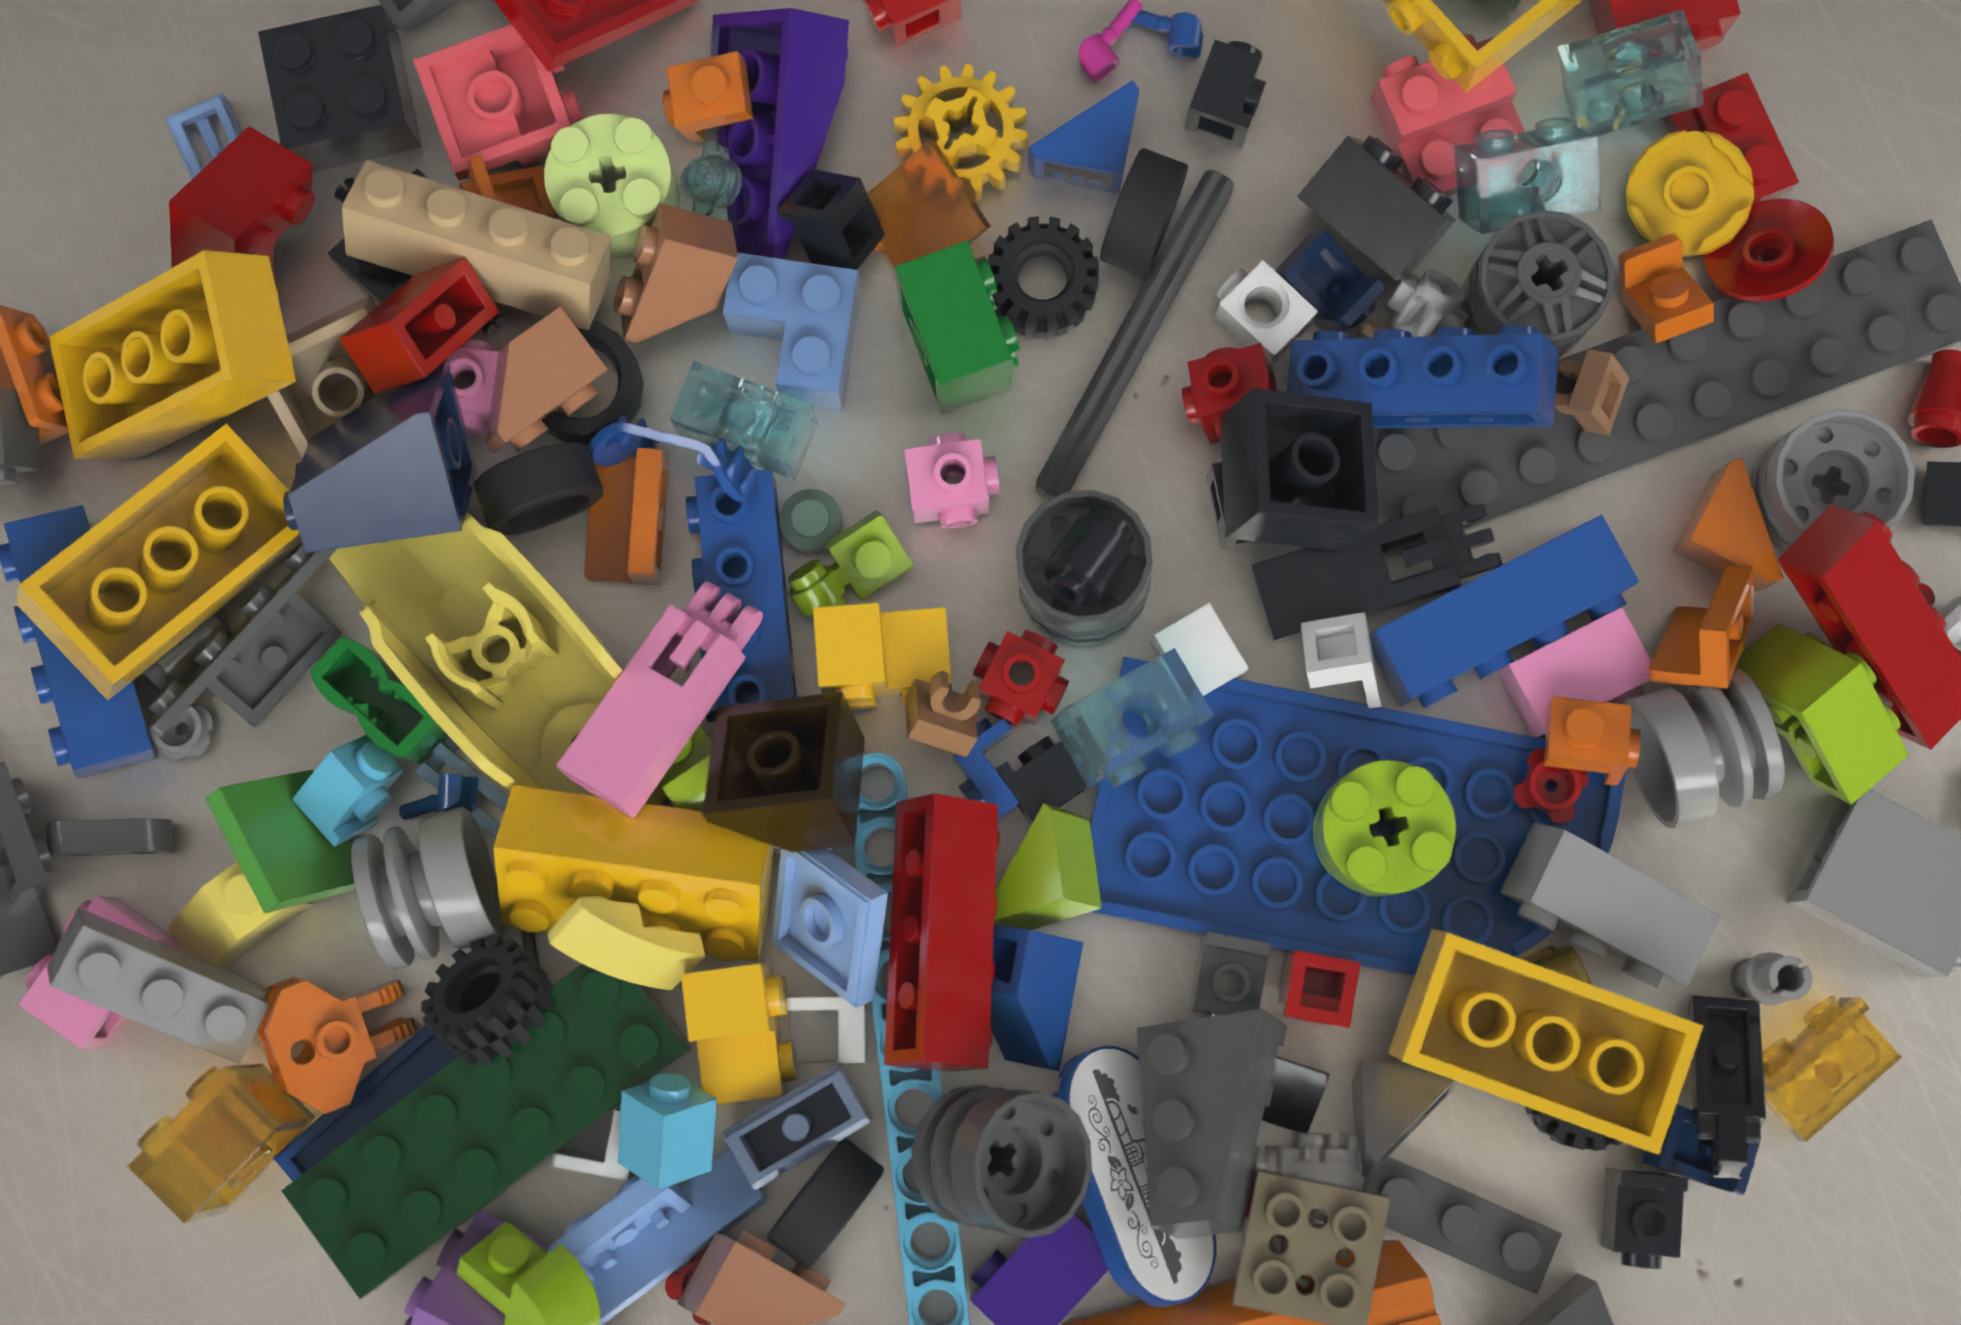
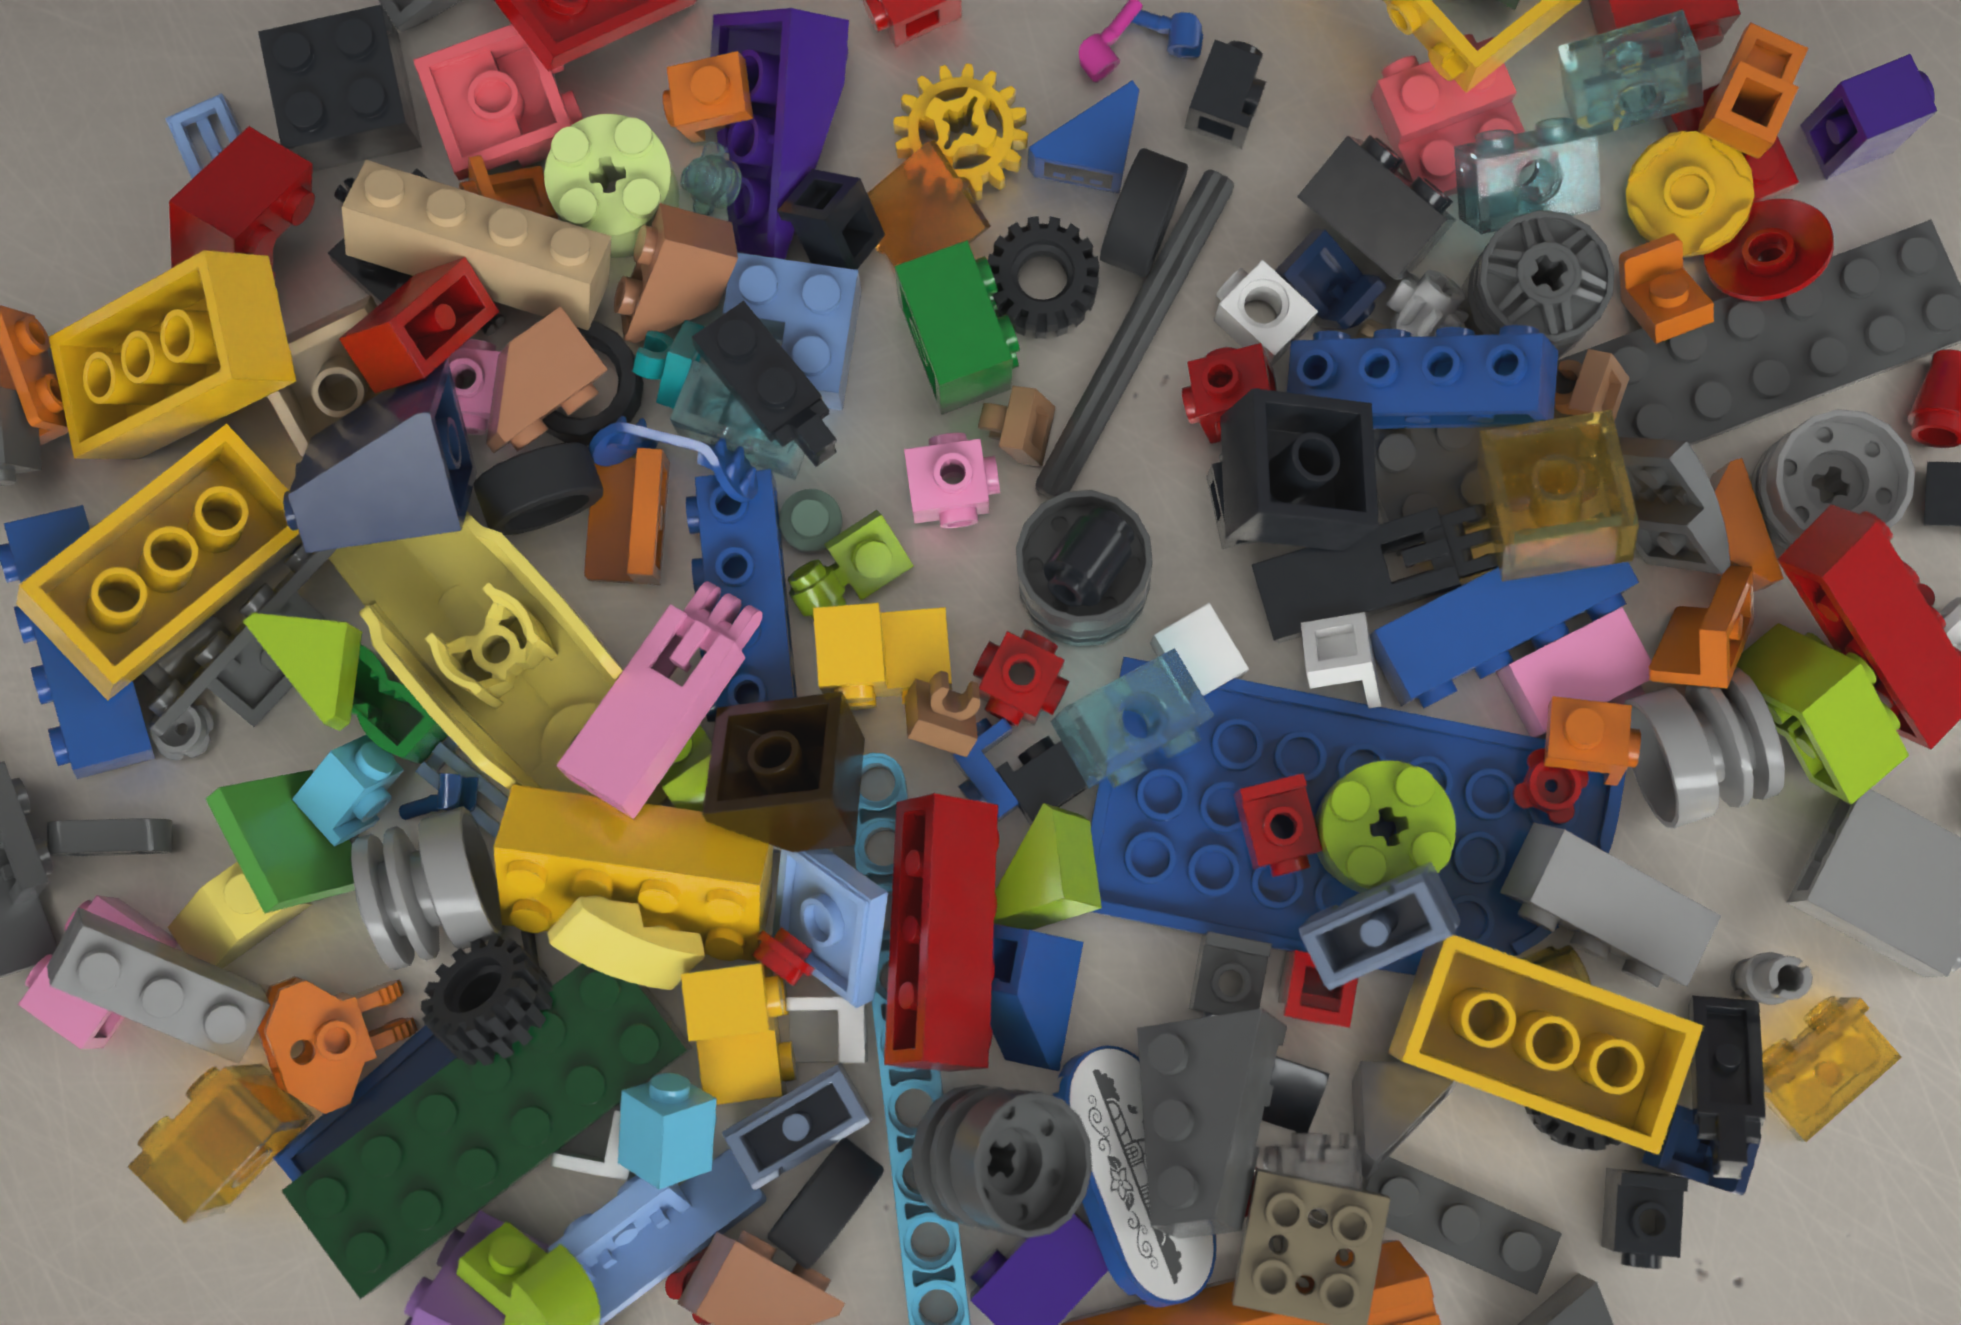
(316, 659): none -> lime slope
(668, 361): none -> teal tile
(766, 382): none -> black hinge
(784, 955): none -> red plate
(1020, 426): none -> medium nougat tile
(1256, 810): none -> red brick
(1380, 926): none -> sand blue brick
(1557, 495): none -> clear yellow brick
(1675, 506): none -> dark grey slope
(1754, 92): none -> orange brick
(1869, 116): none -> dark purple brick

